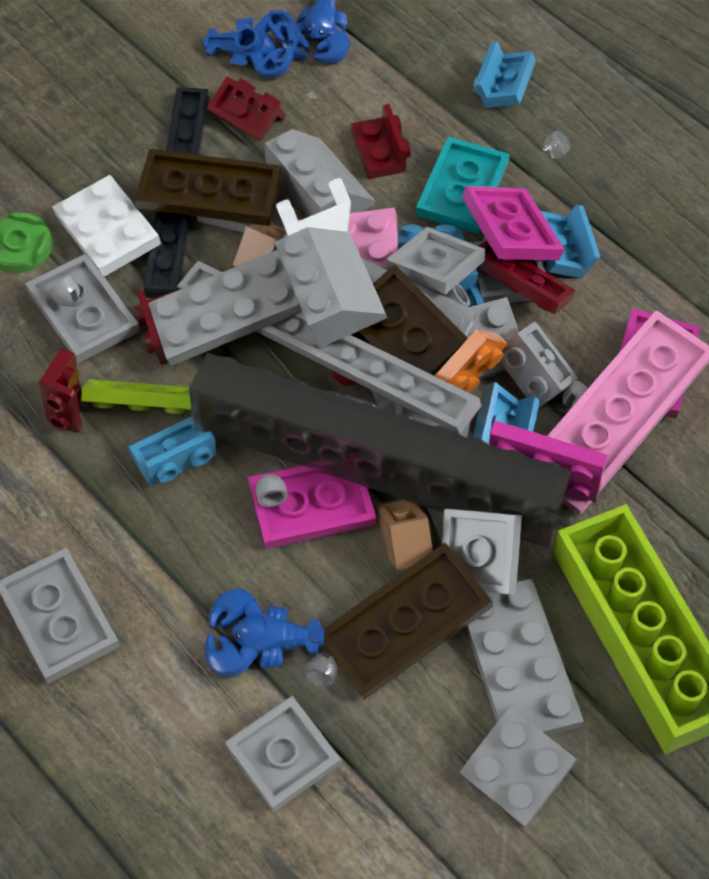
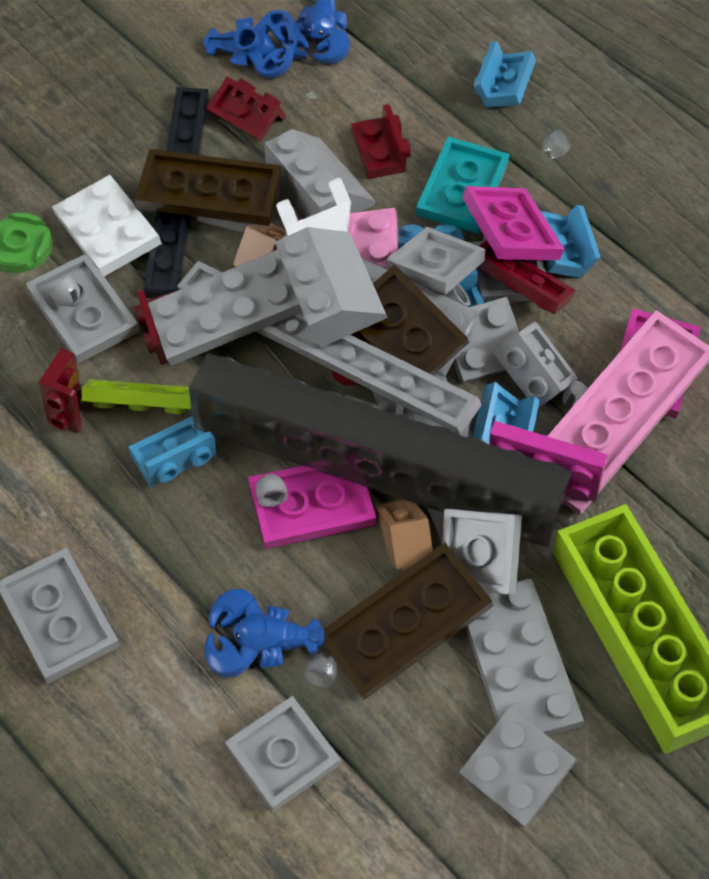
(476, 354): orange plate -> none

